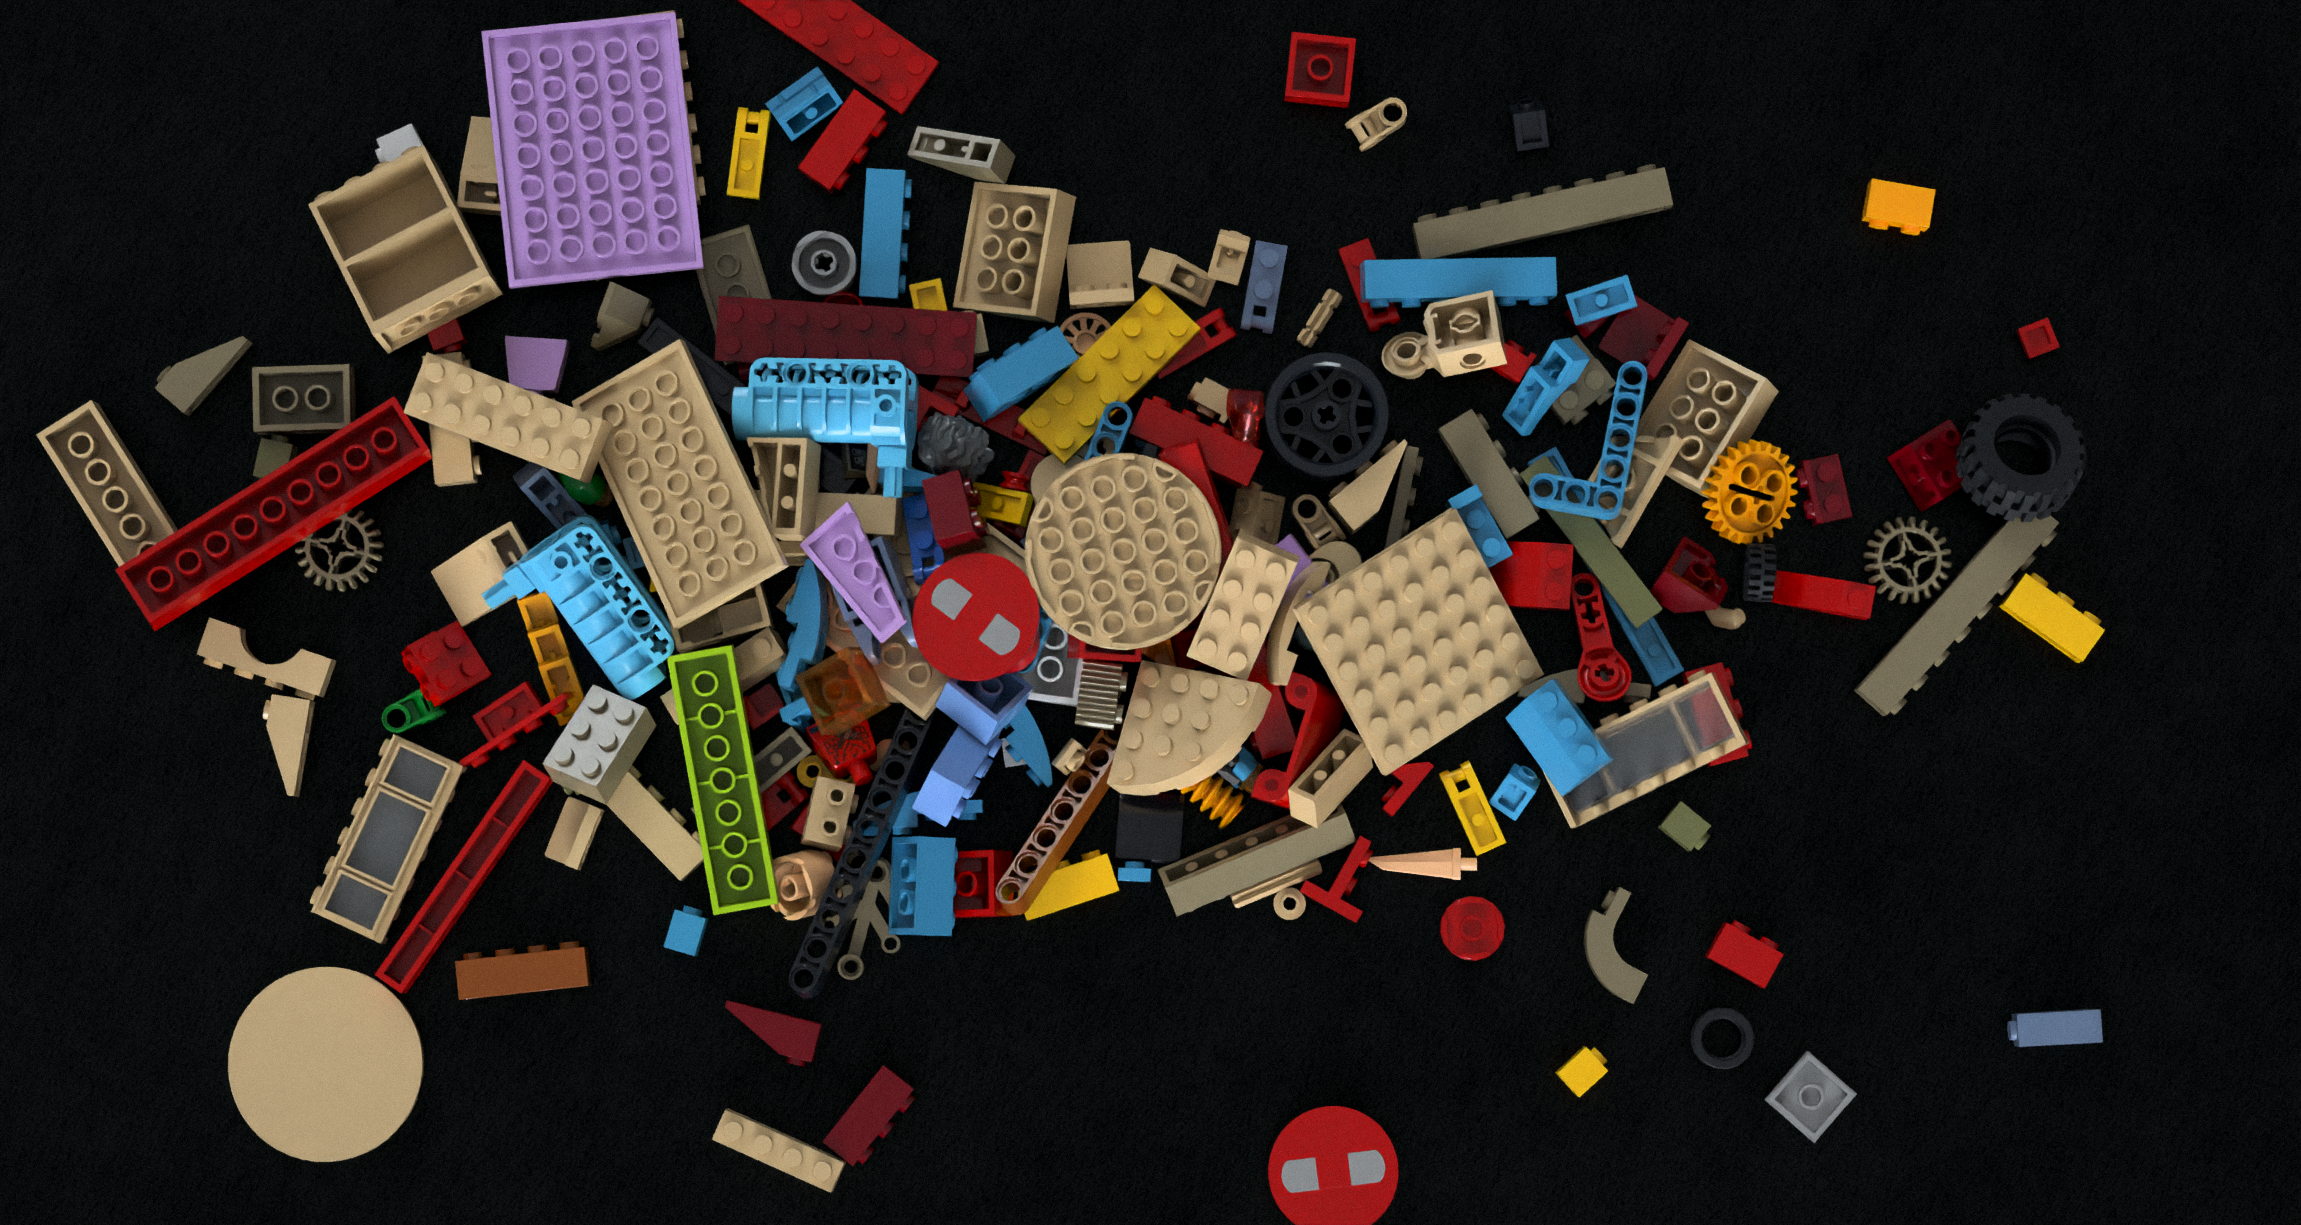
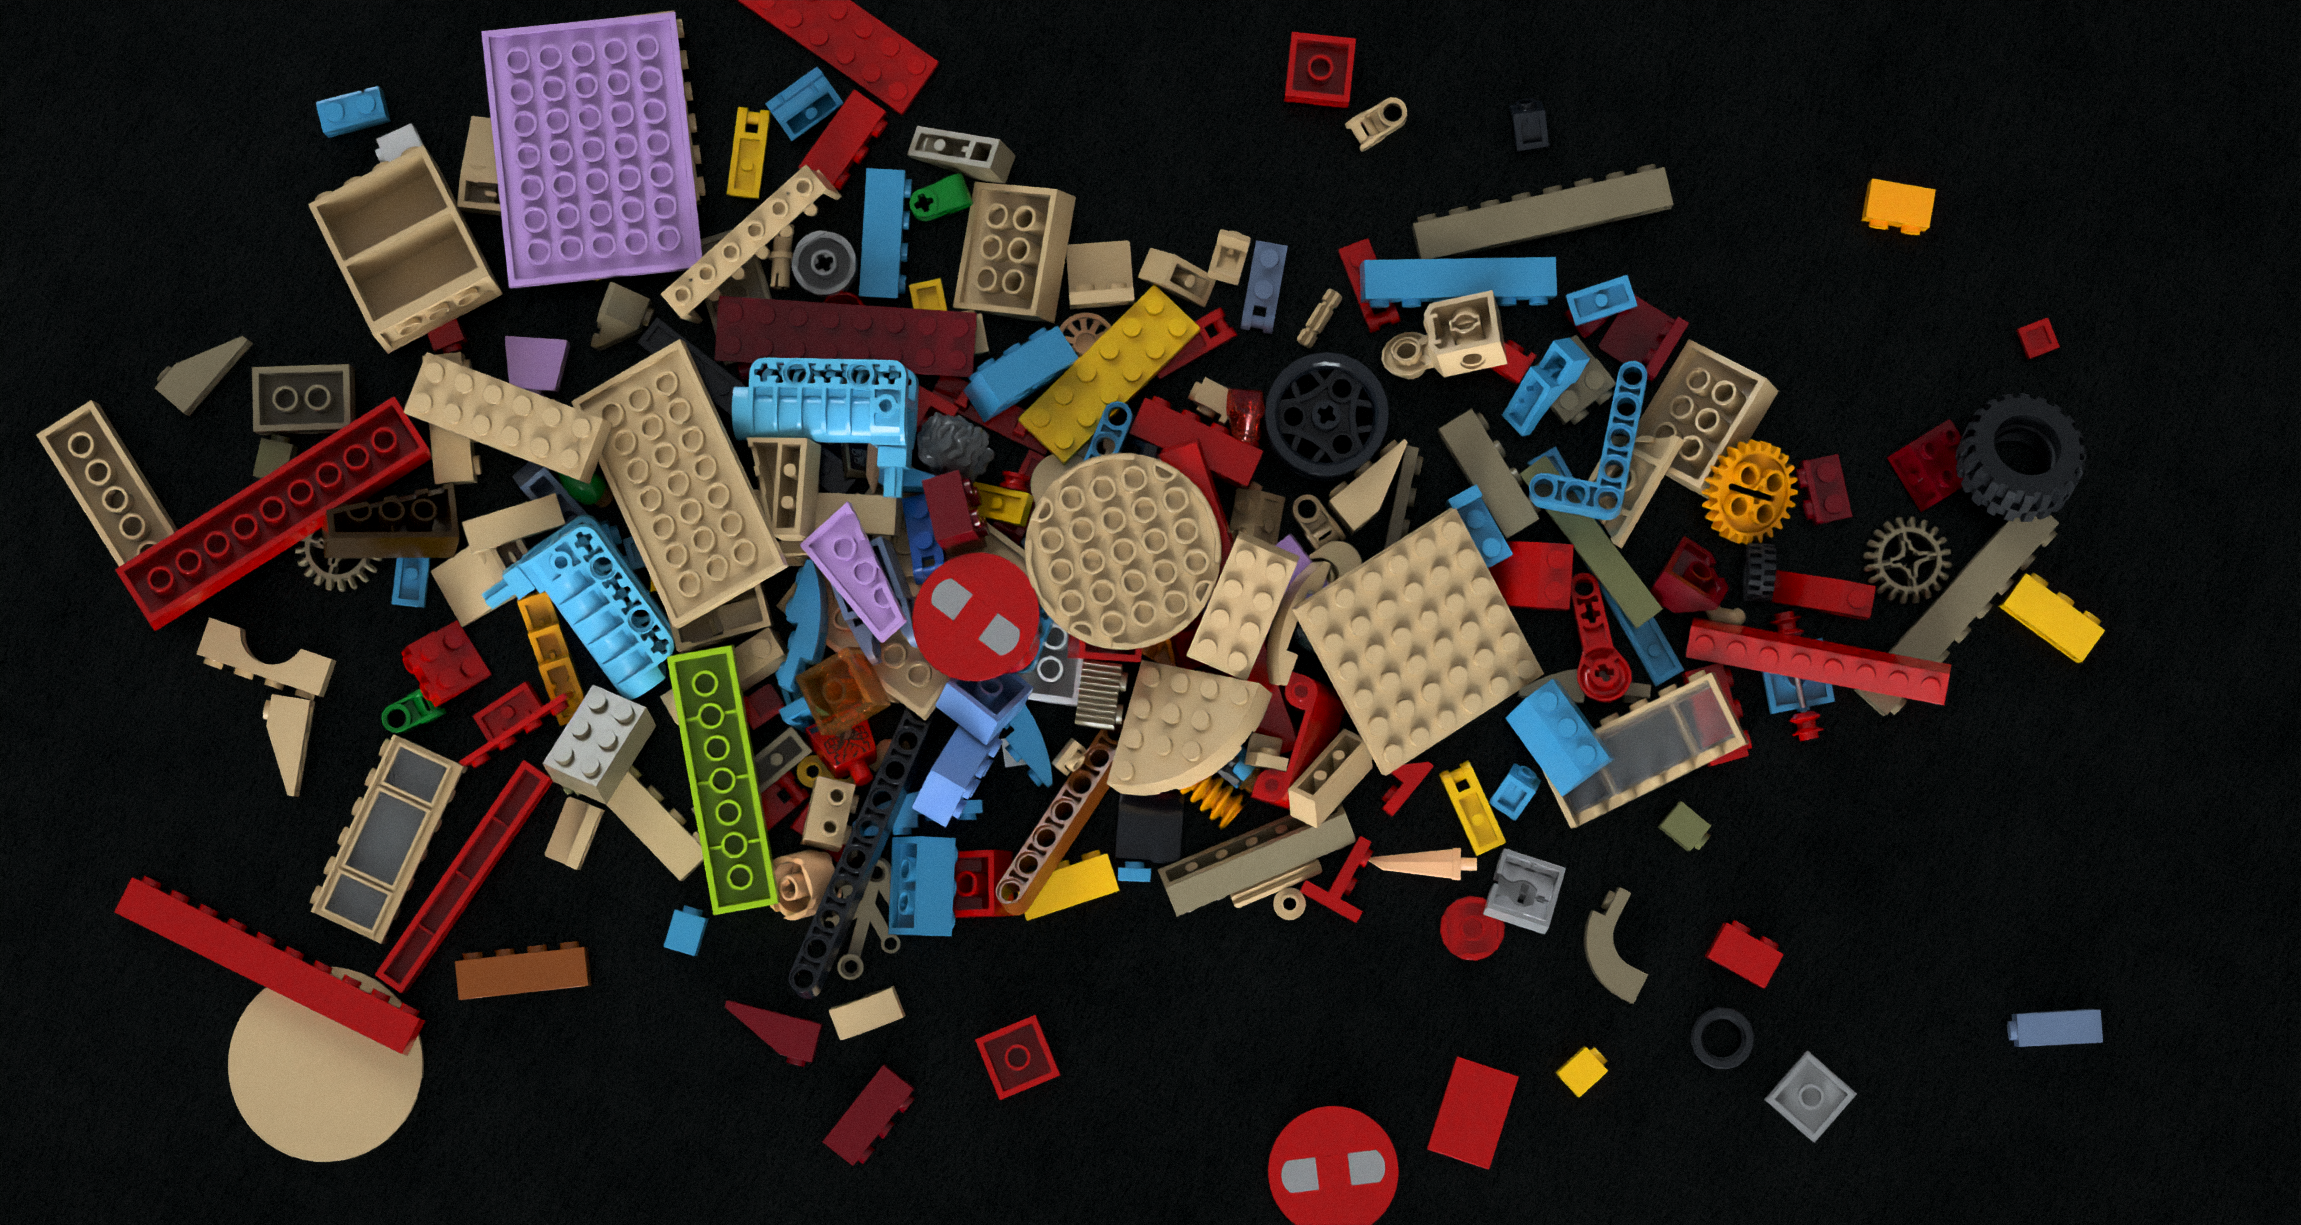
(270, 966): none -> red brick
(353, 111): none -> dark azure brick
(395, 528): none -> dark brown wedge
(411, 582): none -> dark azure plate
(513, 523): none -> tan tile
(747, 240): none -> tan window
(779, 1150): tan brick -> none
(781, 262): none -> tan pin
(867, 1013): none -> tan slope
(947, 196): none -> green piece
(1018, 1057): none -> red brick
(1264, 752): none -> tan bracket
(1472, 1112): none -> red tile
(1539, 891): none -> piece
(1793, 693): none -> plate
(1818, 660): none -> red brick

